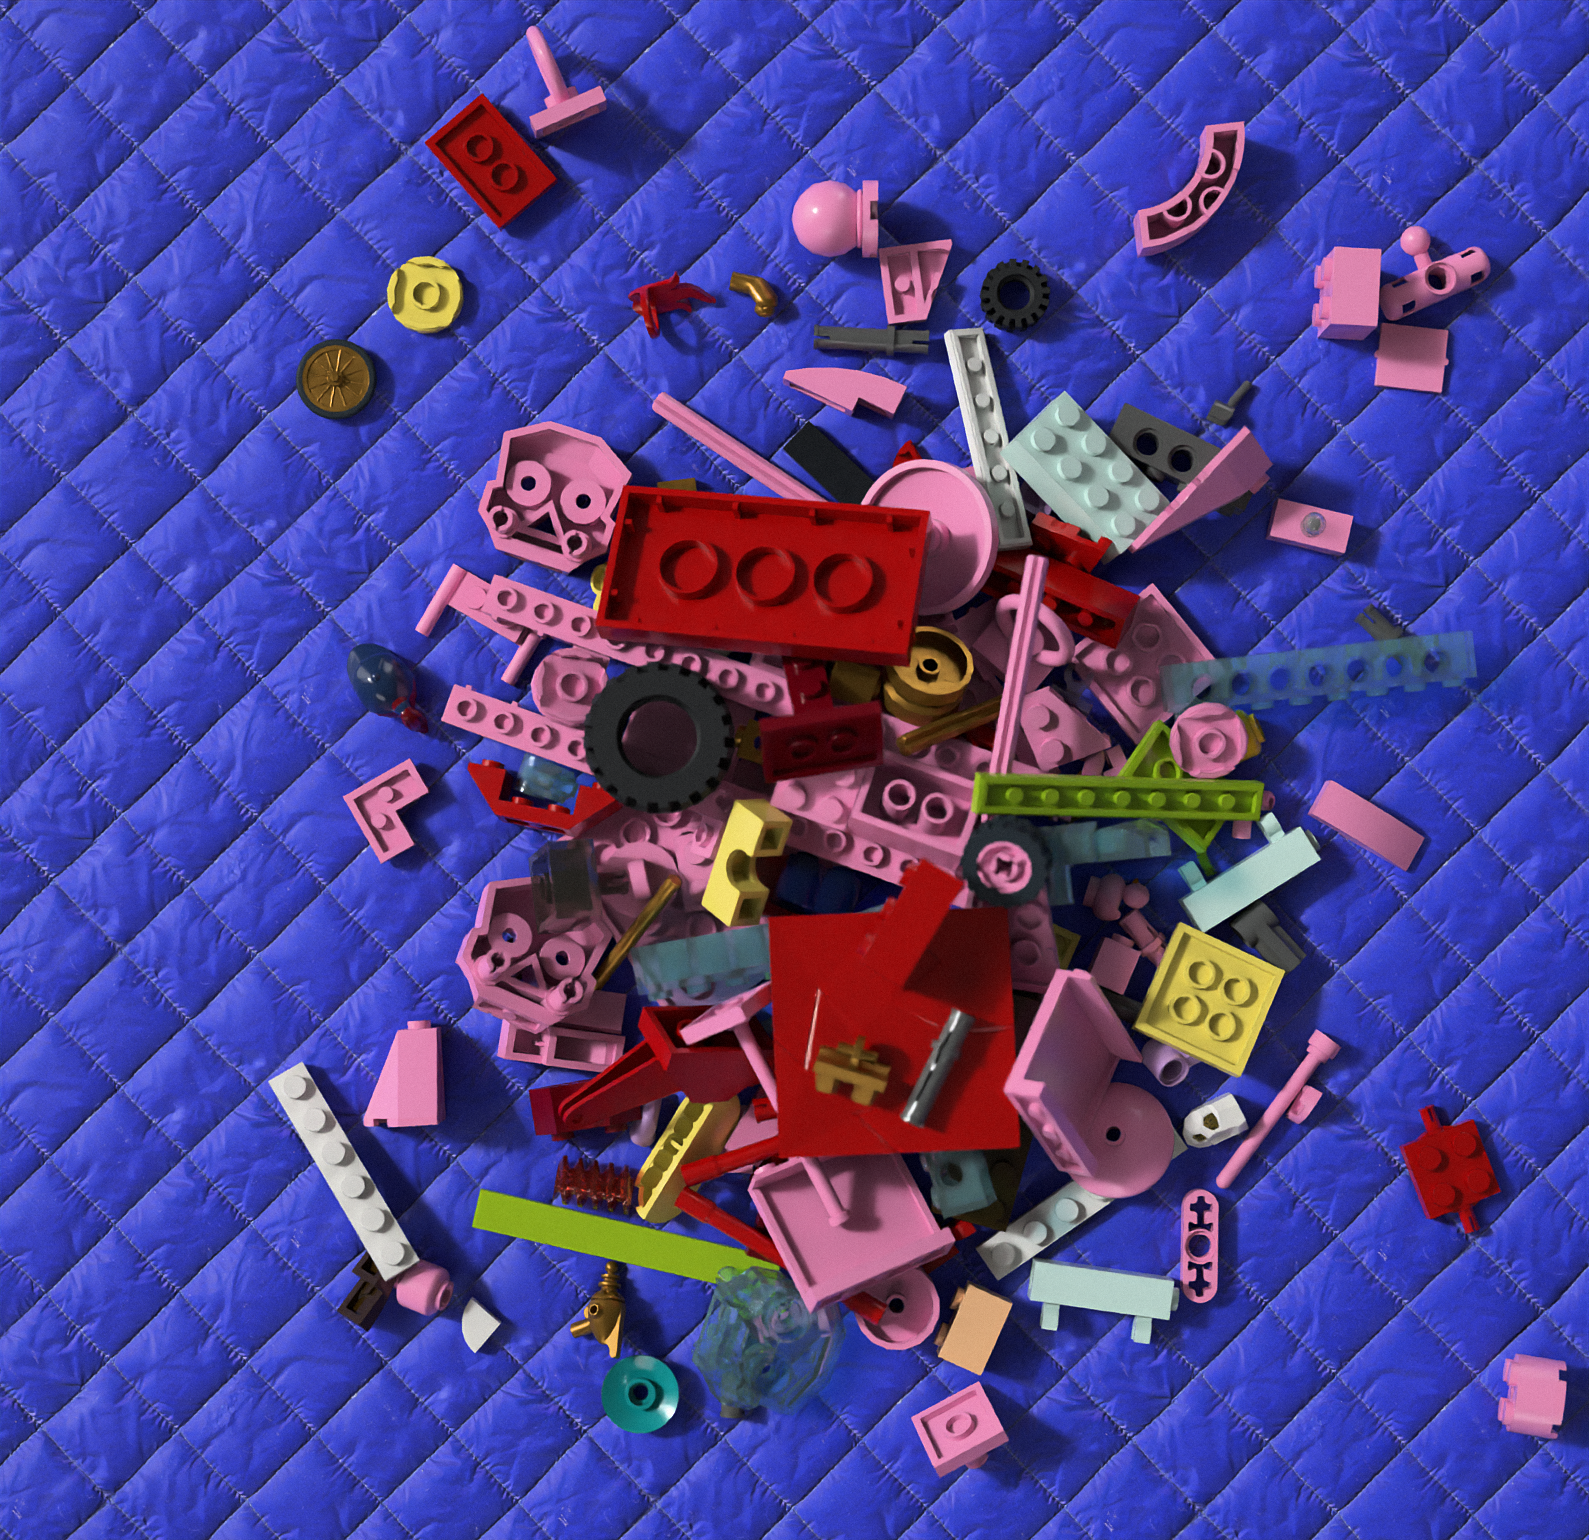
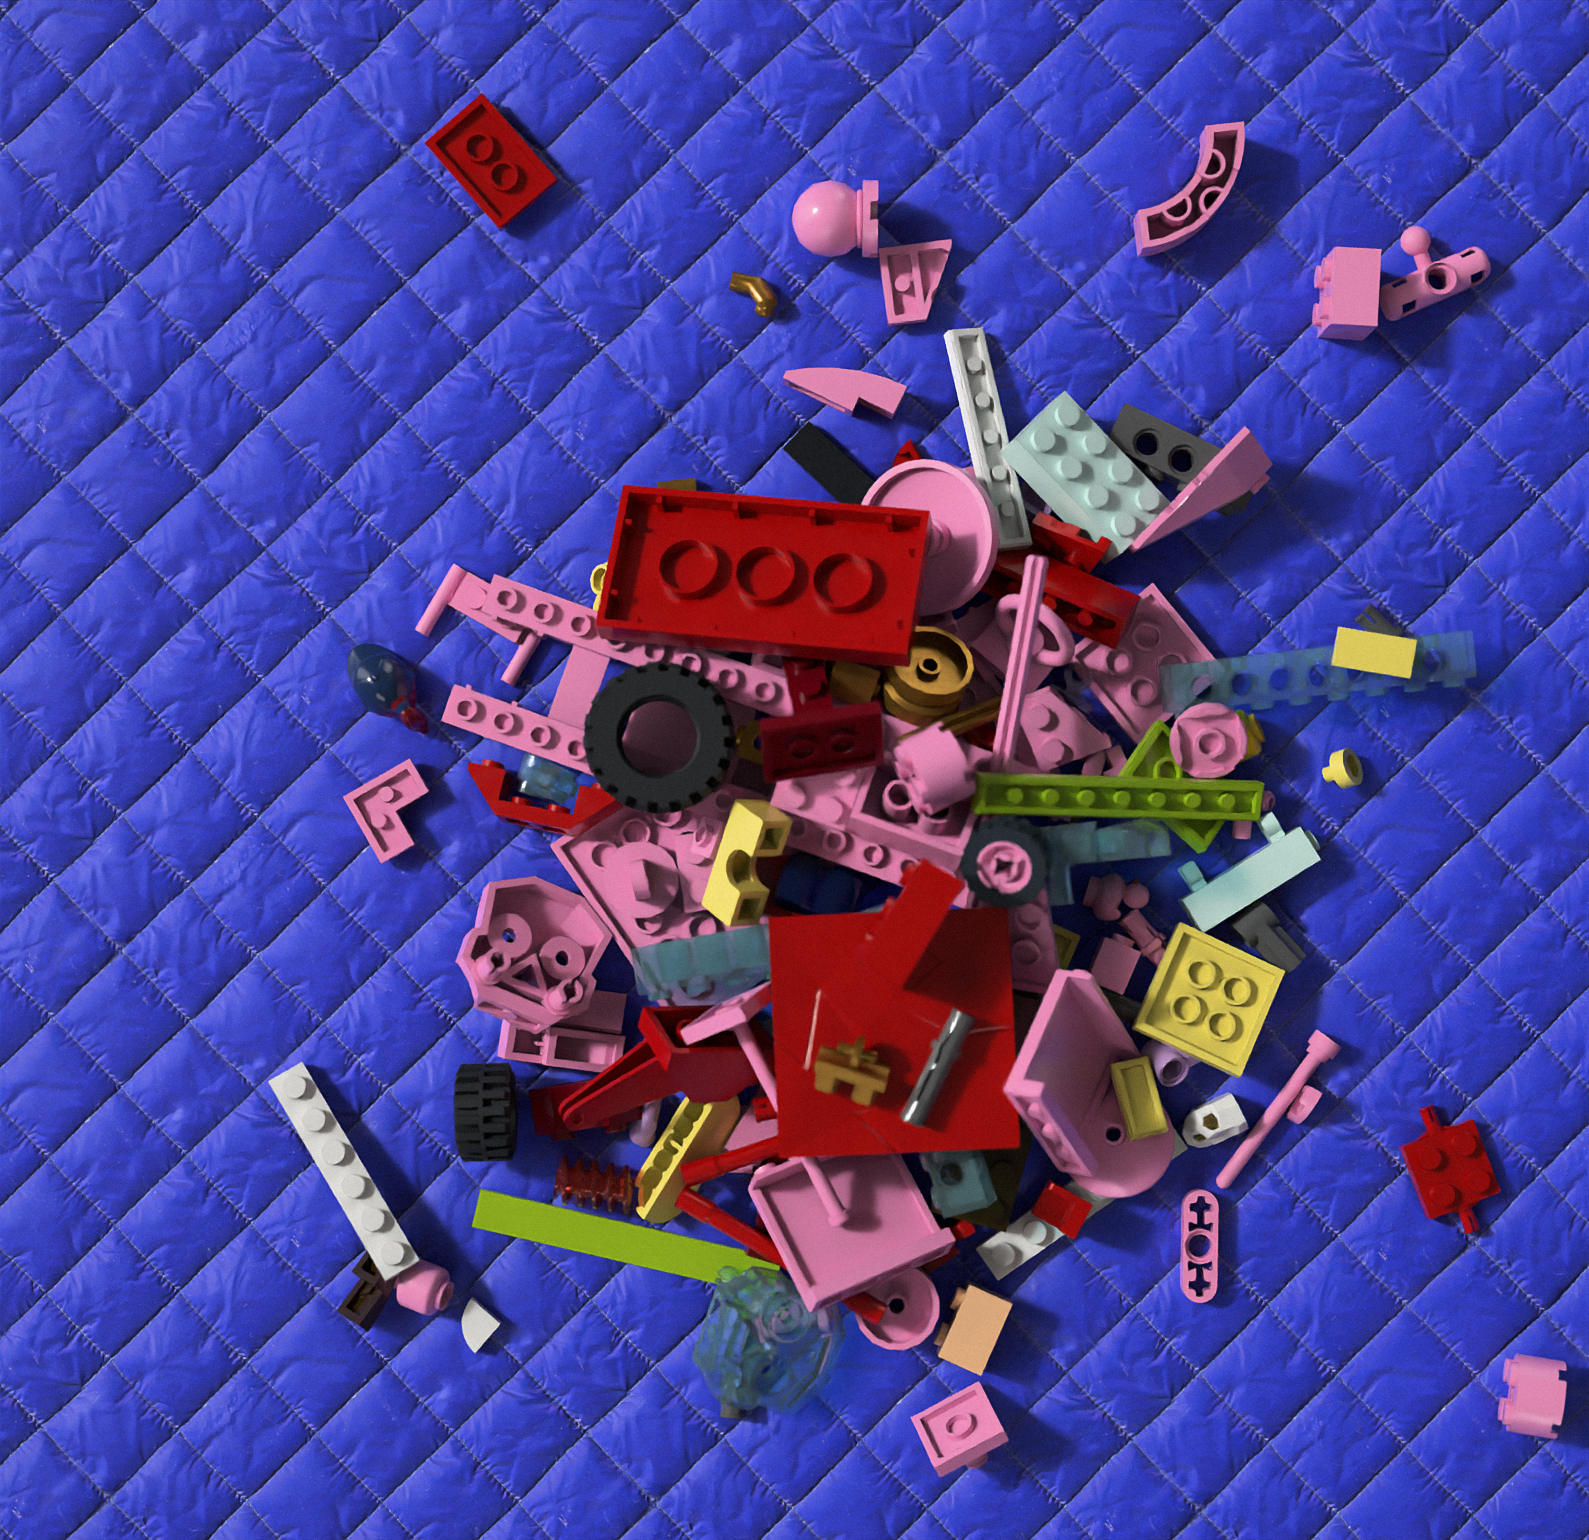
(336, 379): pearl gold wheel -> none
(411, 1080): bright pink slope -> none
(425, 295): light yellow tile -> none
(485, 1112): none -> black tyre
(564, 103): bright pink tile -> none
(564, 467): bright pink brick -> none
(566, 685): bright pink tile -> none
(569, 887): clear smoke brick -> none
(605, 1313): pearl gold piece -> none
(635, 1413): teal dish -> none
(636, 930): pearl gold bar -> none
(664, 297): red piece -> none
(732, 449): bright pink axle -> none
(871, 339): dark grey pin -> none
(933, 768): none -> bright pink brick
(1014, 272): black tyre -> none
(1061, 1208): none -> red panel
(1101, 1289): light aqua brick -> none
(1138, 1098): none -> light yellow tile
(1203, 861): lime leg -> none
(1222, 412): dark grey hand -> none
(1309, 527): bright pink piece -> none
(1344, 769): none -> light yellow tile
(1366, 825): bright pink slope -> none
(1374, 652): none -> light yellow tile
(1411, 358): bright pink piece -> none

